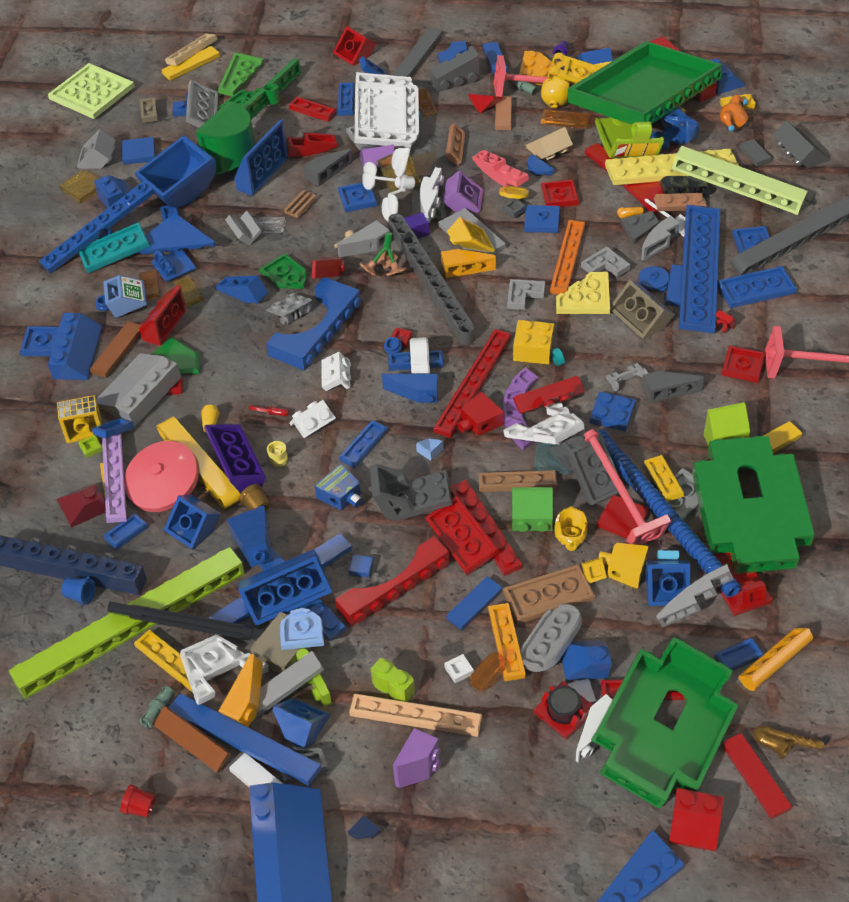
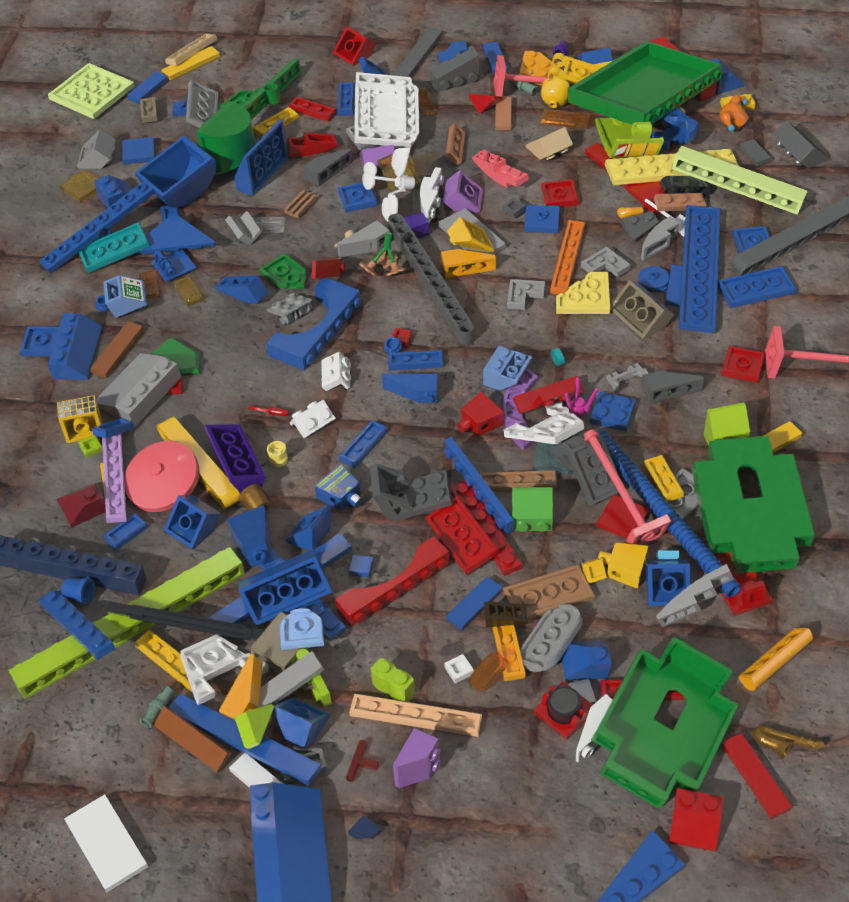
(77, 624): none -> blue plate
(106, 843): none -> white tile
(137, 802): red piece -> none
(147, 87): none -> blue tile
(163, 317): red slope -> none
(209, 415): yellow cone -> none
(238, 73): bright green wing -> none
(253, 725): none -> lime slope
(287, 115): none -> yellow tile
(311, 528): none -> blue slope
(359, 761): none -> clear red piece
(419, 355): white animal -> none
(429, 448): light blue slope -> none
(472, 382): red tile -> none
(481, 489): none -> blue plate
(505, 368): none -> medium blue slope
(506, 620): none -> dark brown slope
(514, 192): yellow piece -> none
(533, 342): yellow brick -> none
(537, 166): blue tile -> none
(571, 528): yellow hair -> none
(578, 405): none -> dark pink plant
(726, 320): red tile -> none
(739, 654): blue tile -> none

